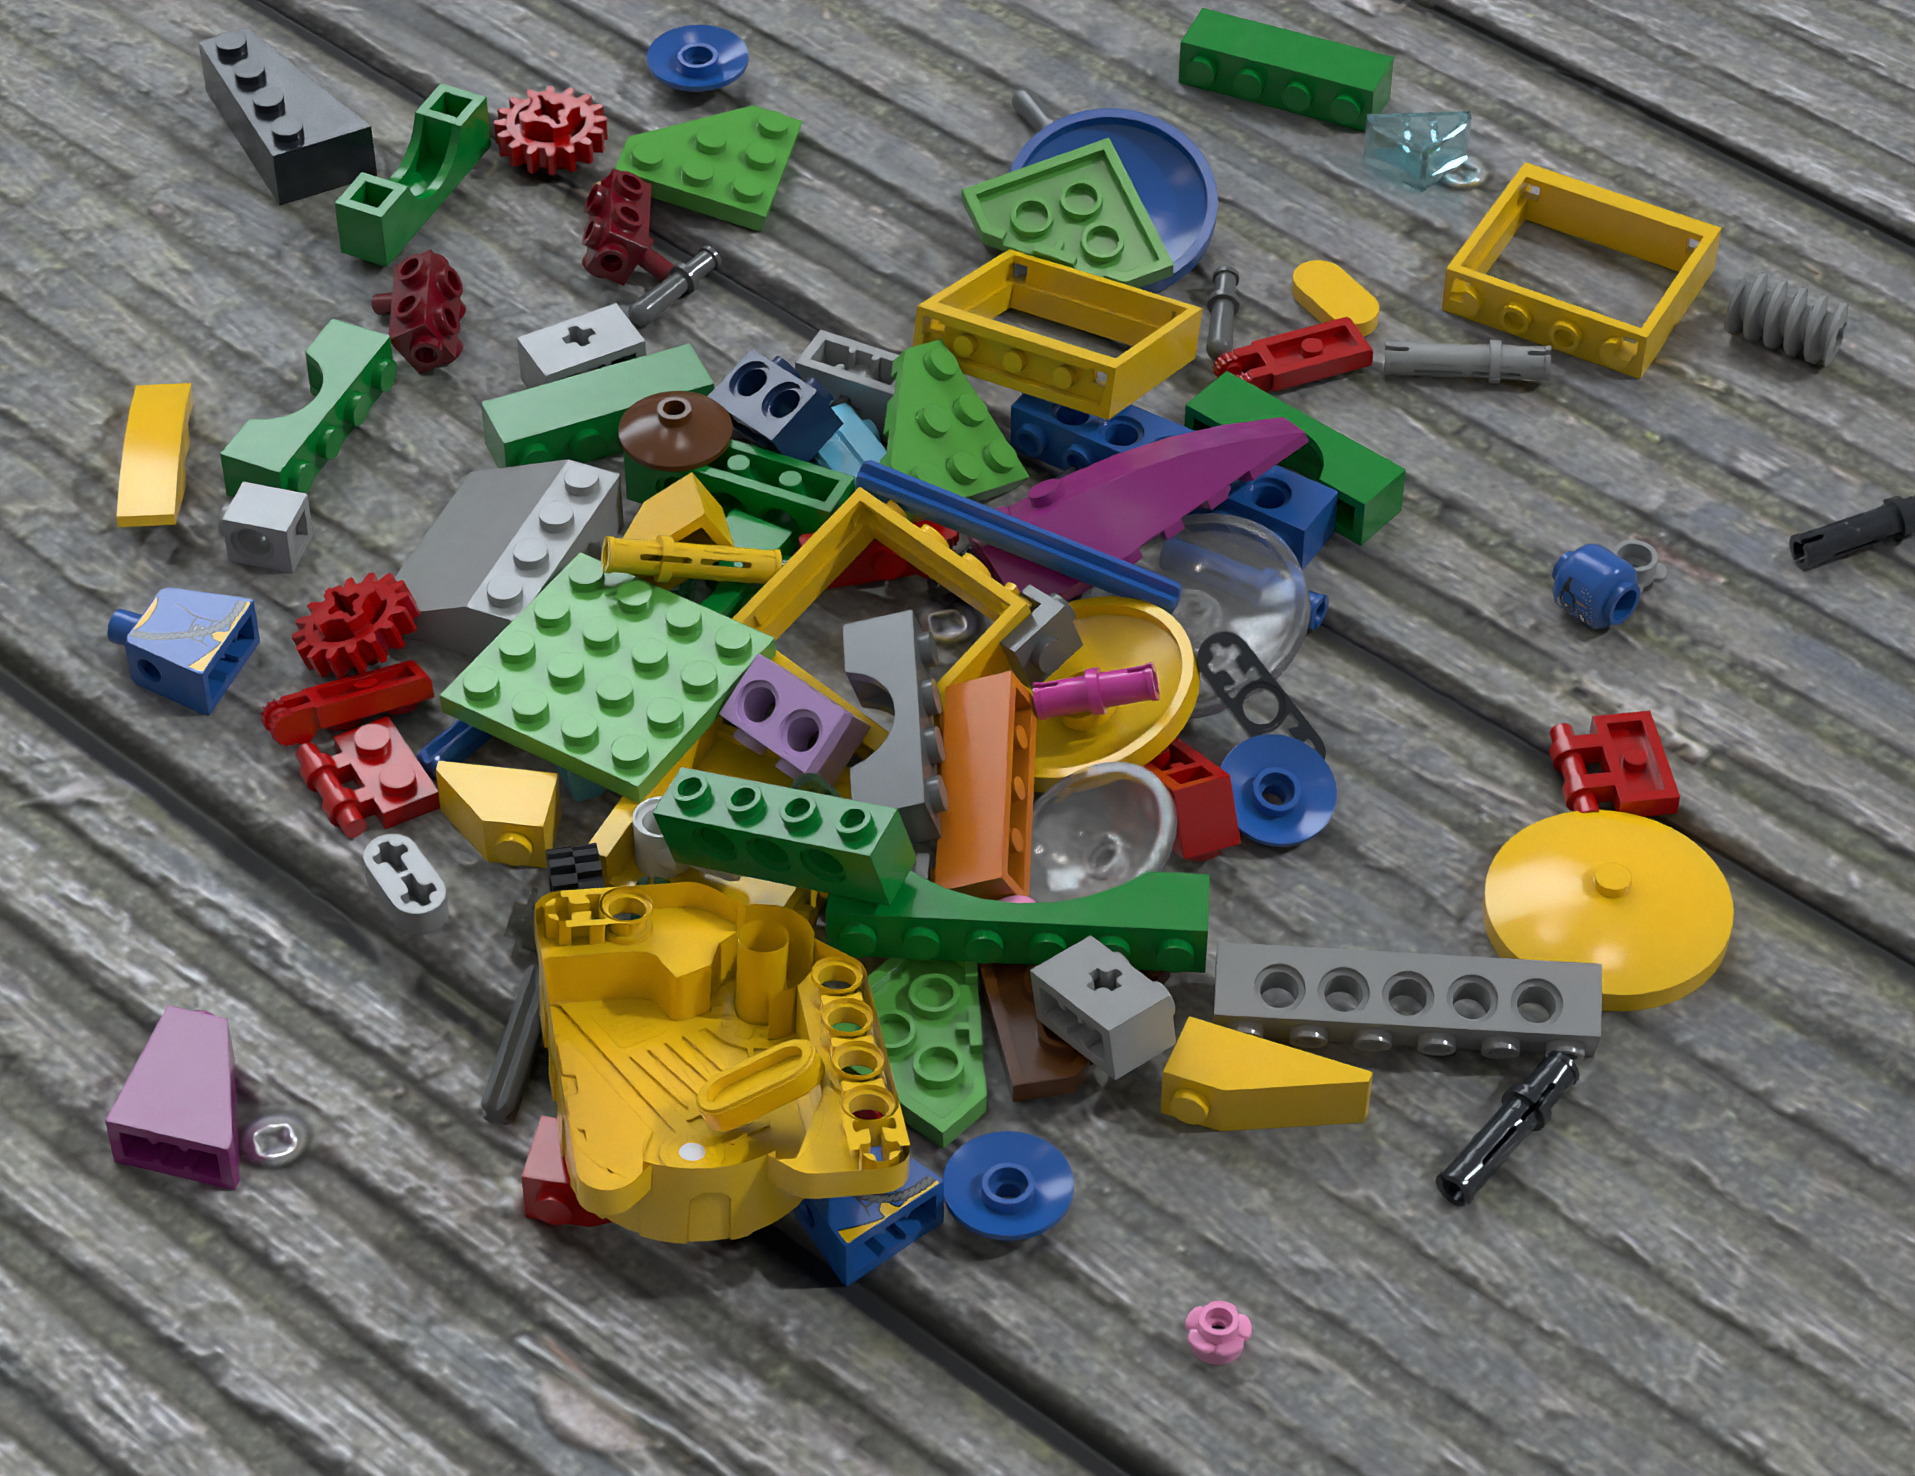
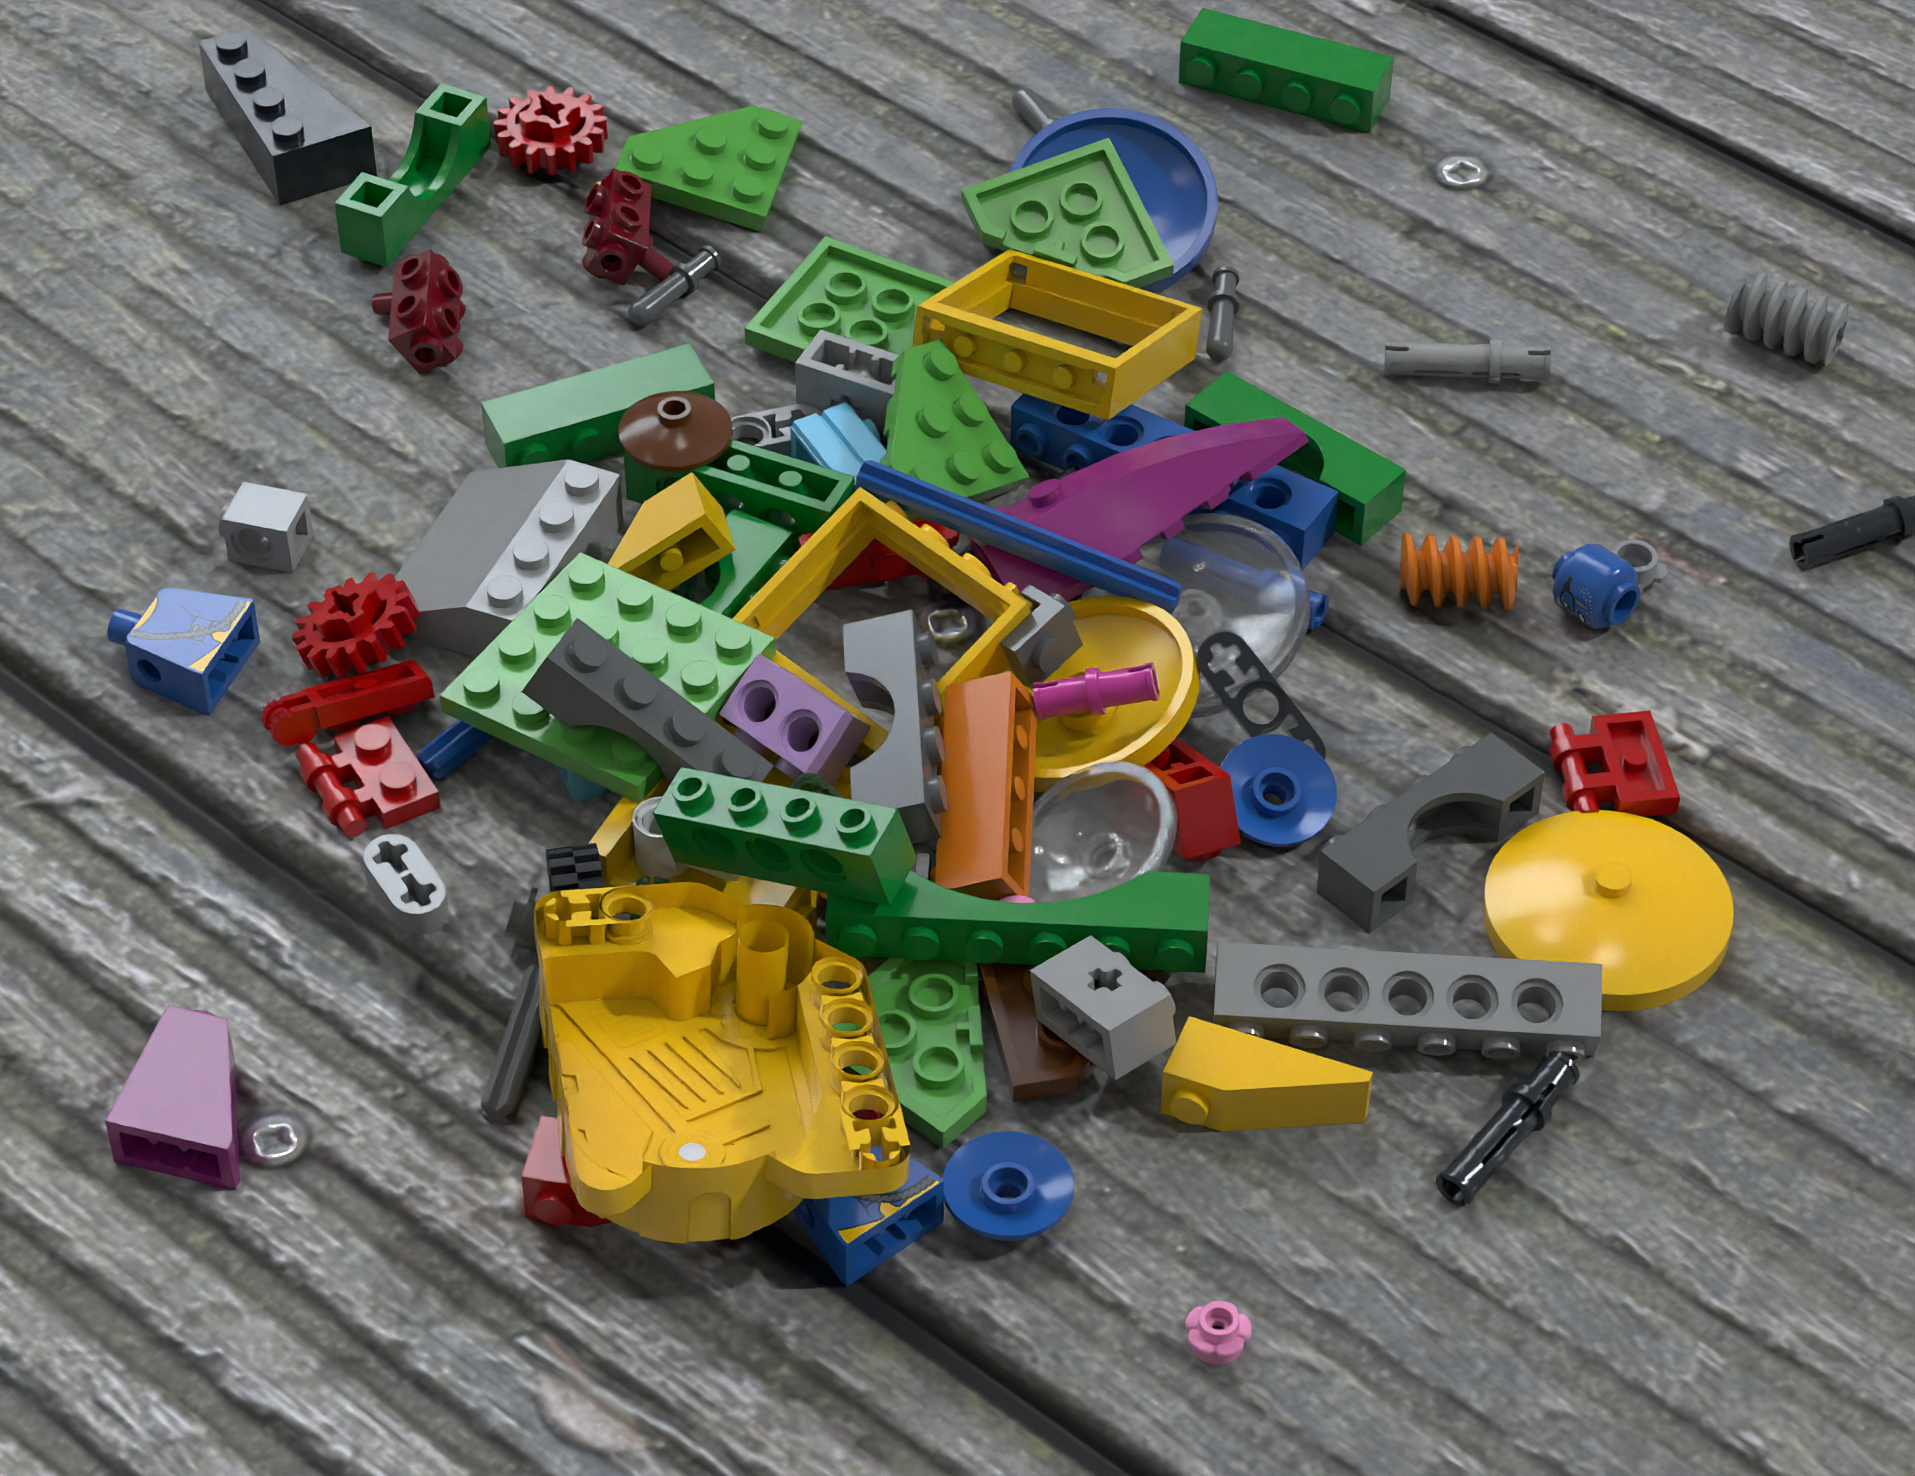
(154, 455): yellow slope -> none
(347, 376): arch -> none
(501, 810): yellow slope -> none
(578, 346): brick -> none
(598, 684): none -> dark grey arch
(624, 555): yellow pin -> none
(697, 58): blue dish -> none
(760, 1084): yellow tile -> none
(777, 407): dark blue brick -> none
(846, 295): none -> bright green plate
(1298, 356): red hinge -> none
(1333, 294): yellow tile -> none
(1417, 145): clear light blue slope -> none
(1458, 571): none -> orange piece
(1477, 793): none -> dark grey arch
(1598, 218): yellow window -> none

